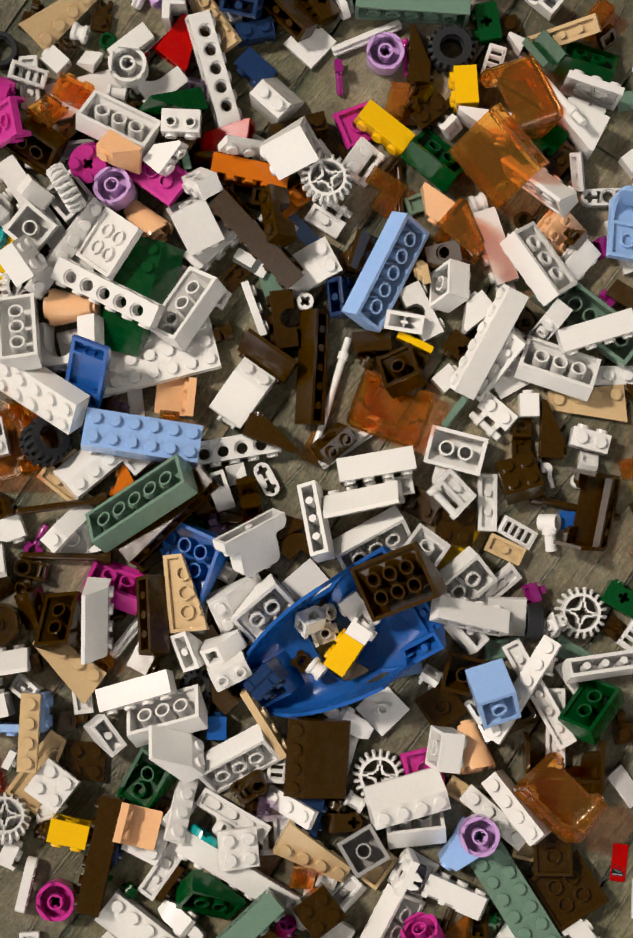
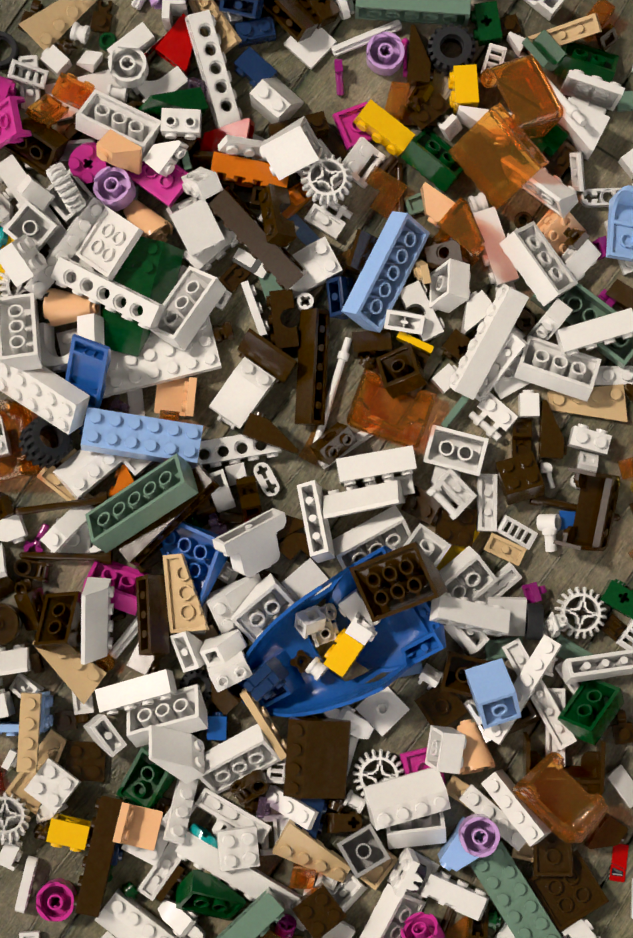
(607, 833): none -> dark brown slope

